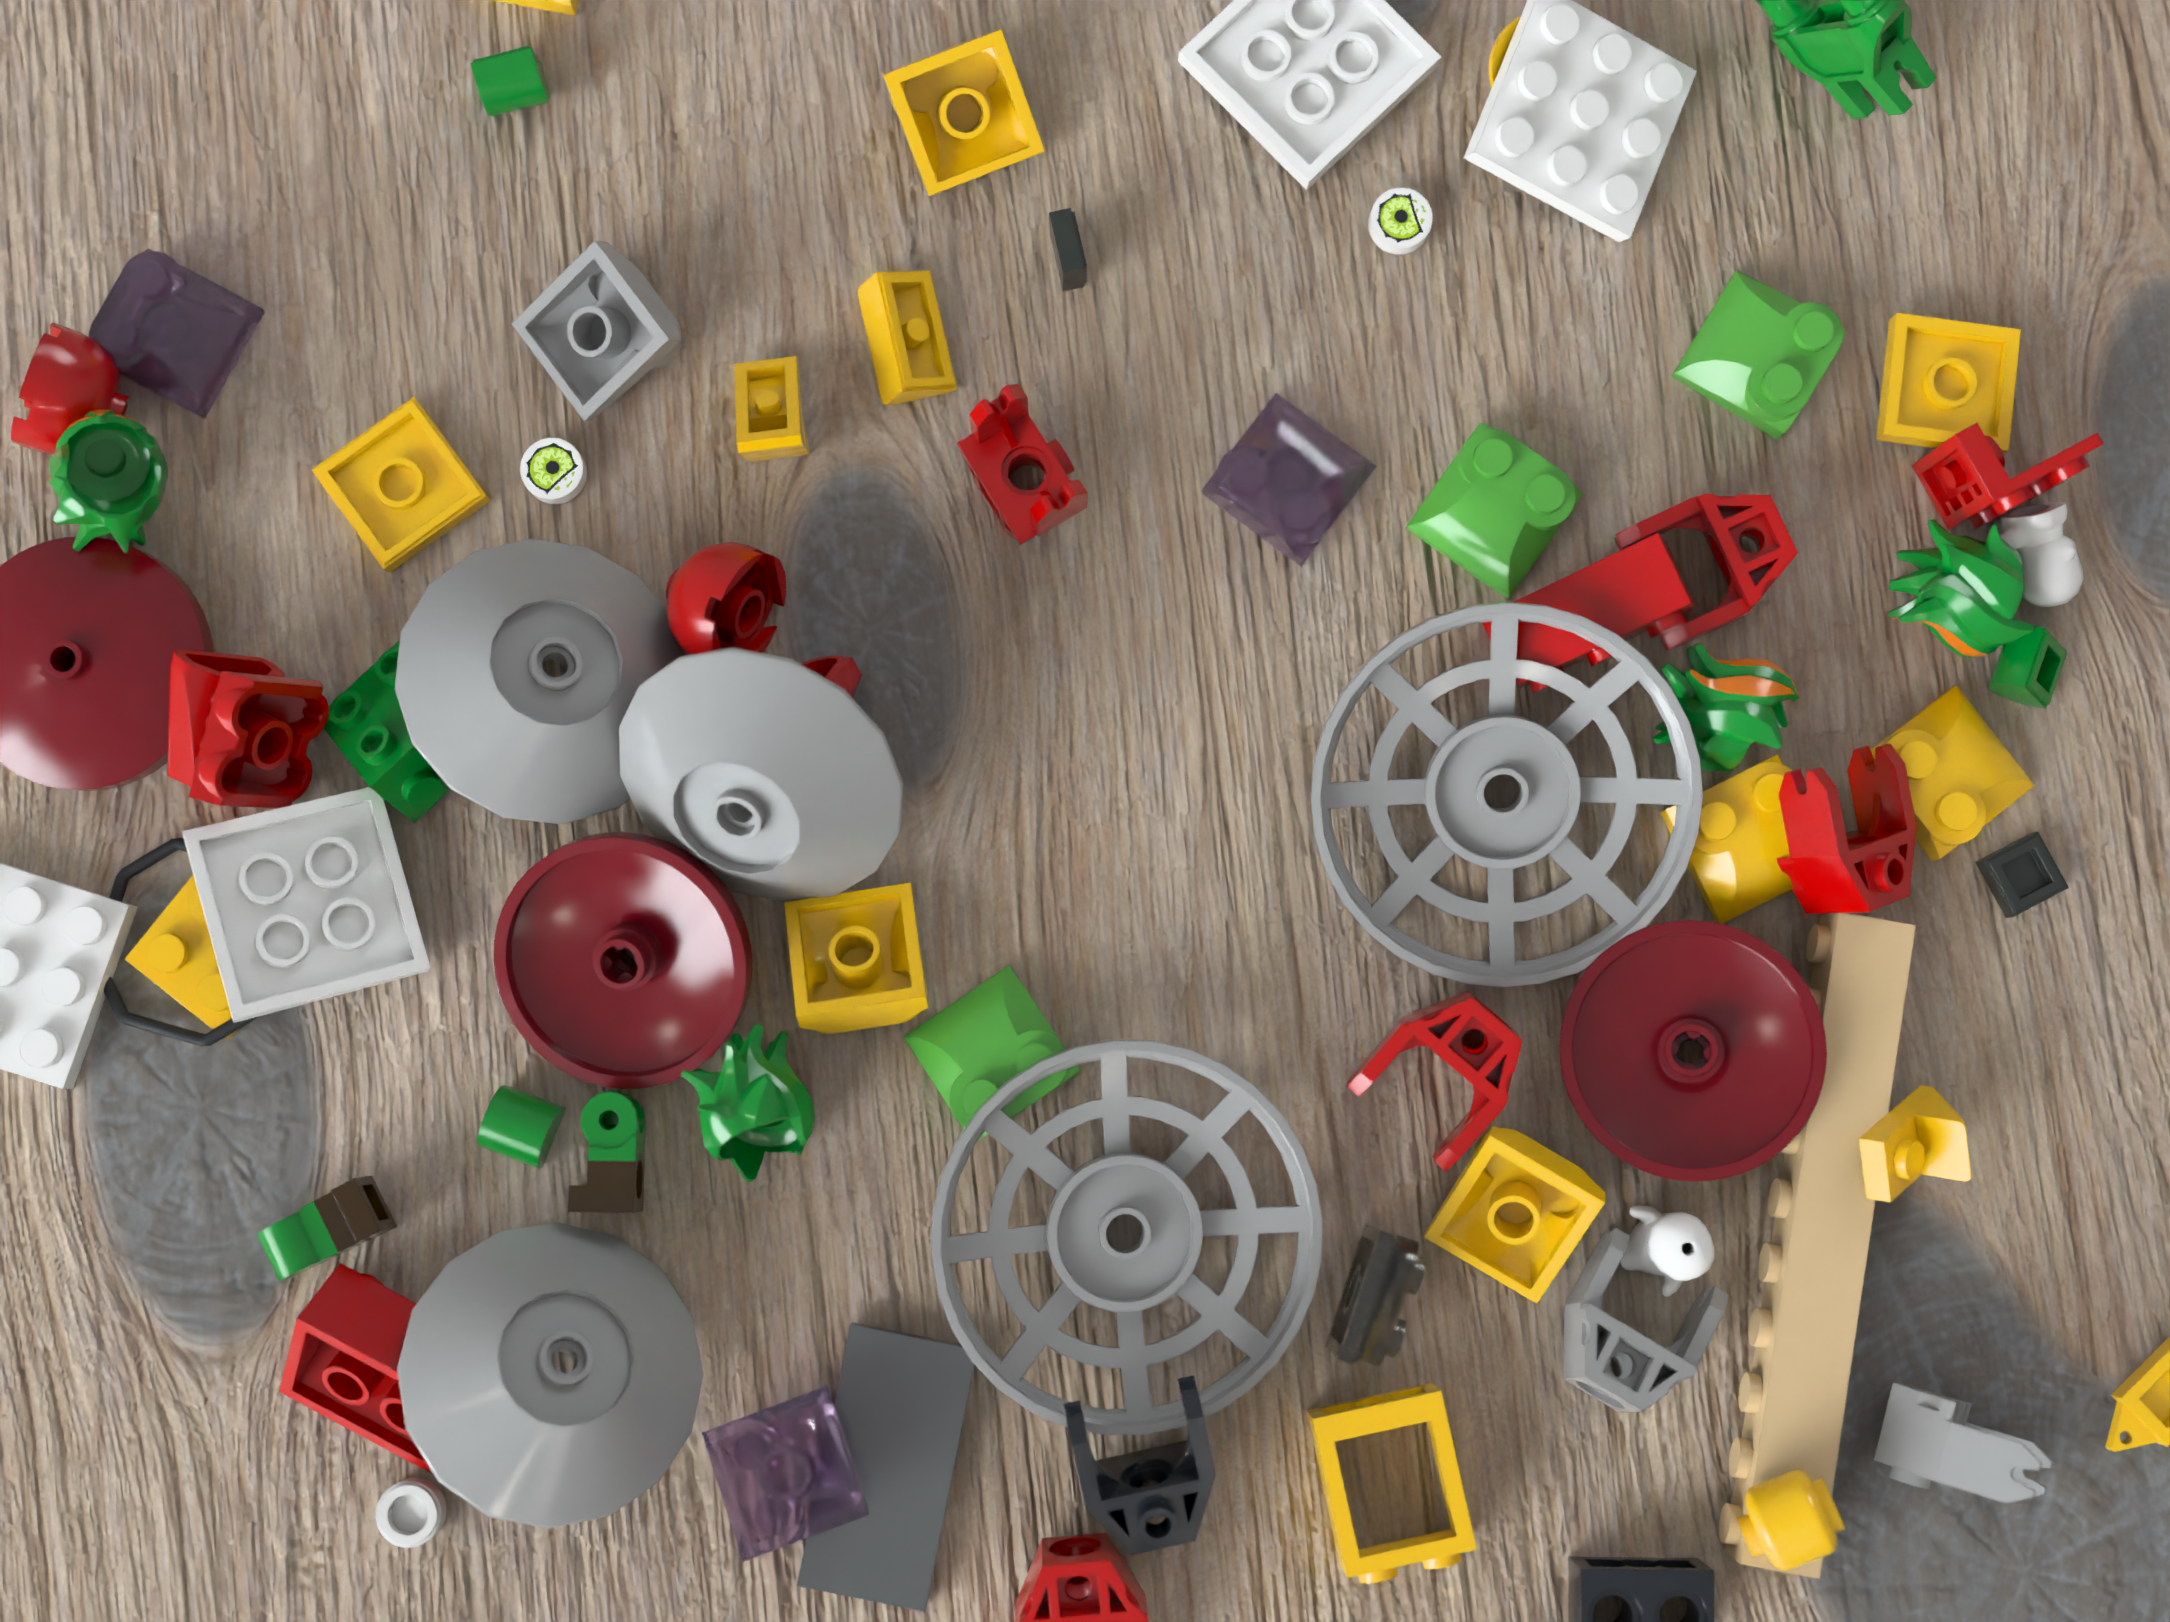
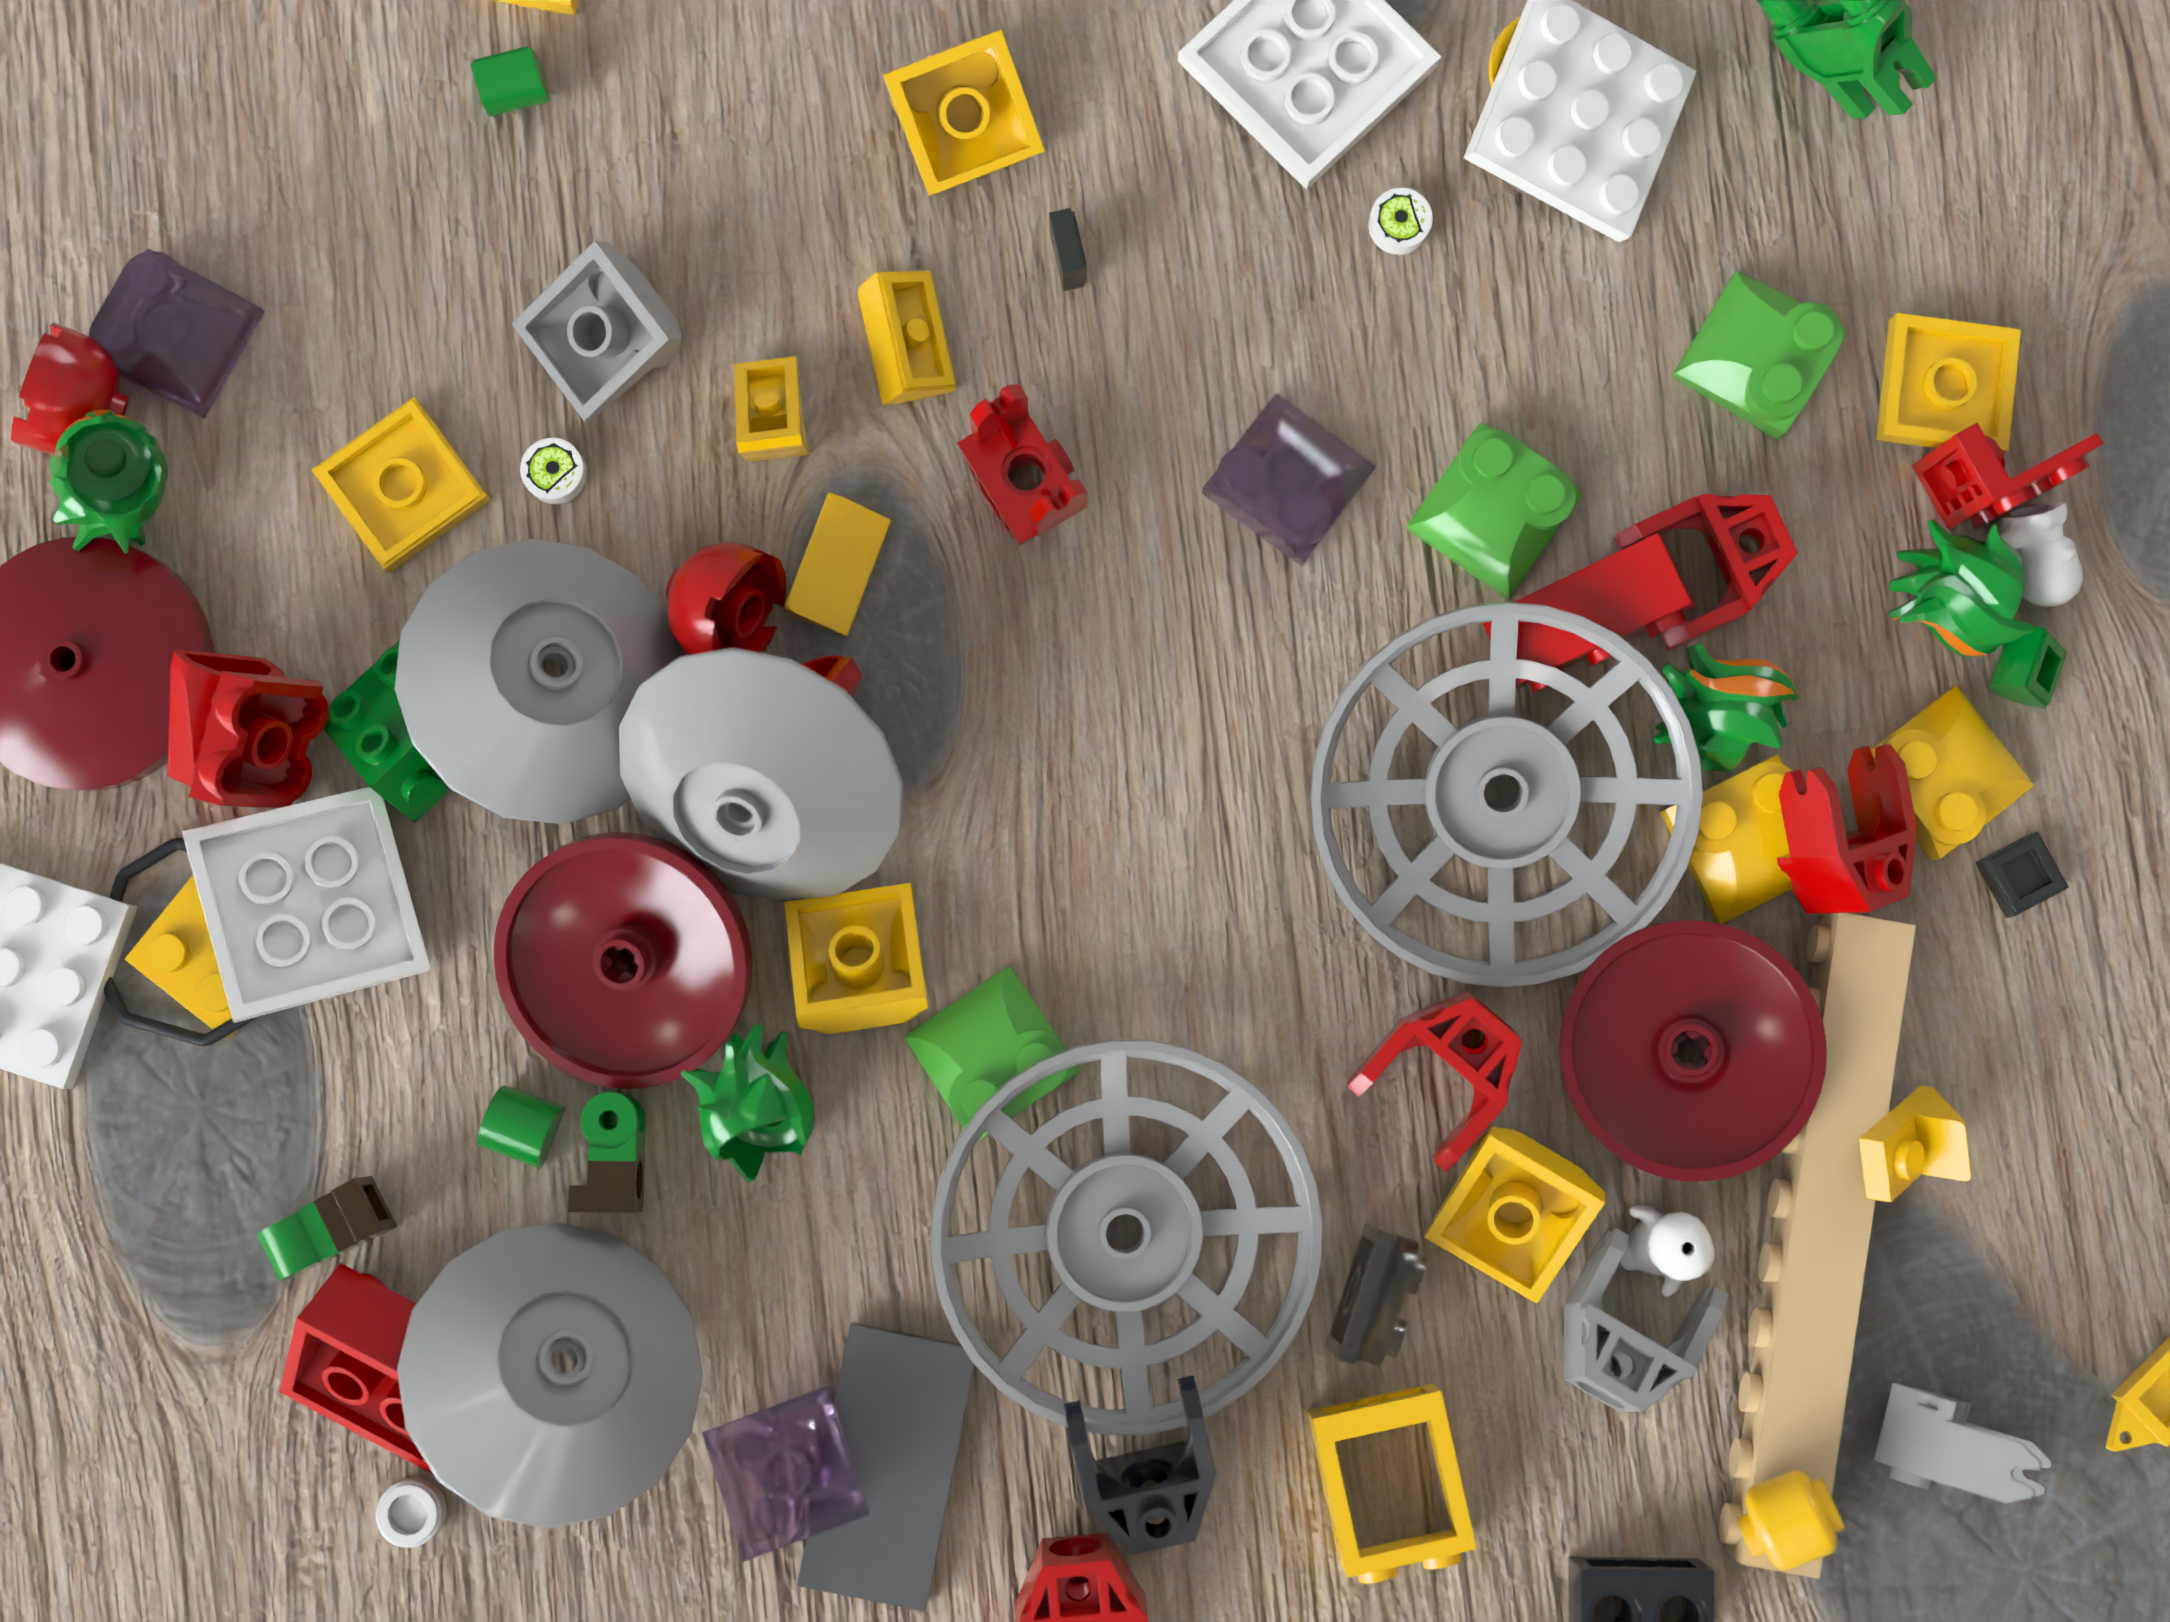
(837, 565): none -> yellow slope

